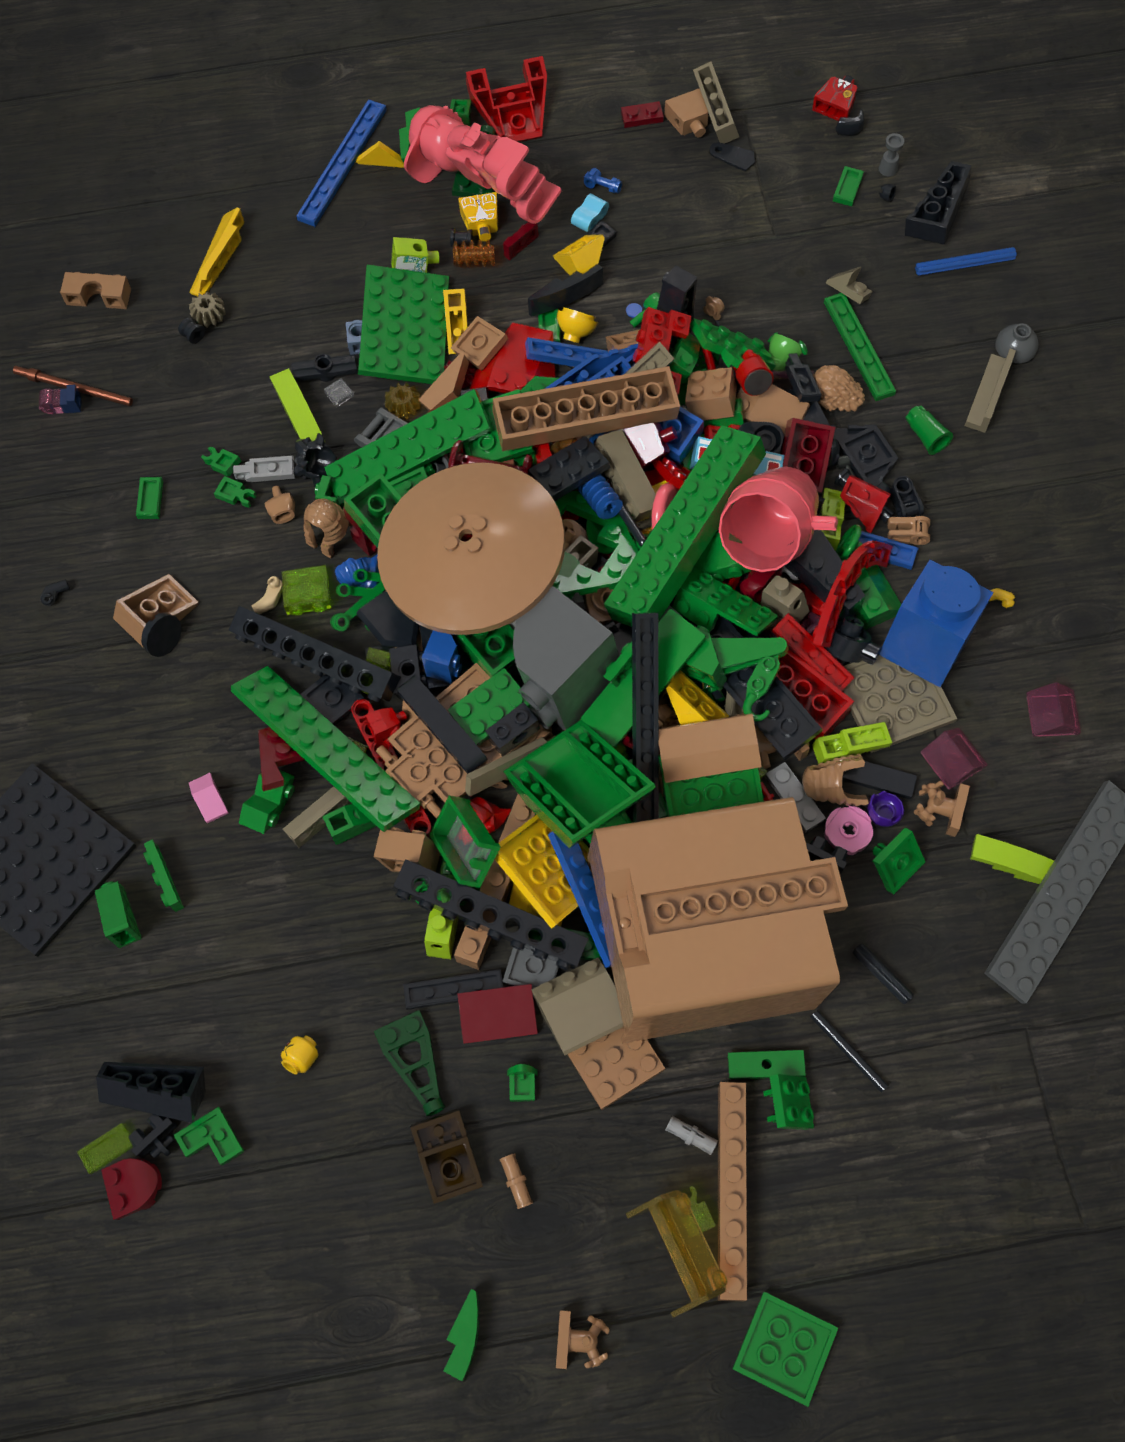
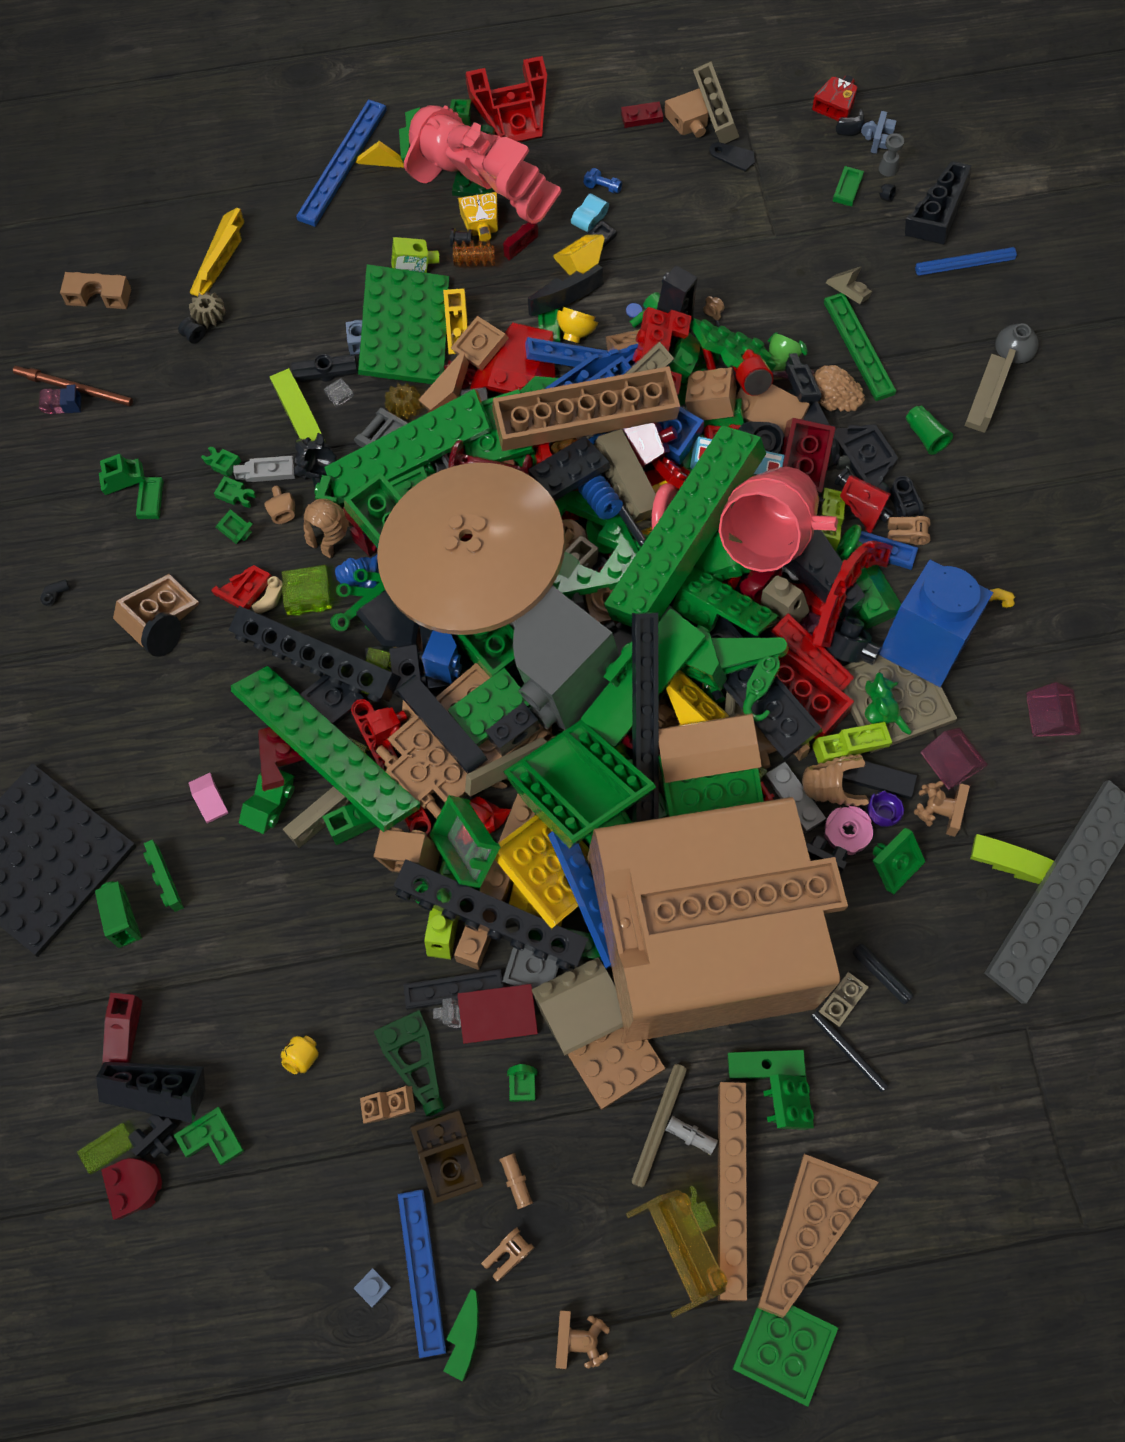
(119, 473): none -> green brick
(120, 1027): none -> dark red slope
(234, 527): none -> green bracket
(244, 587): none -> red wing
(372, 1288): none -> sand blue plate
(387, 1104): none -> medium nougat slope
(421, 1274): none -> blue tile
(449, 1013): none -> clear tile
(516, 1255): none -> medium nougat piece
(658, 1126): none -> dark tan axle
(816, 1217): none -> medium nougat wing
(843, 999): none -> dark tan slope
(871, 130): none -> sand blue hips
(884, 705): none -> green animal

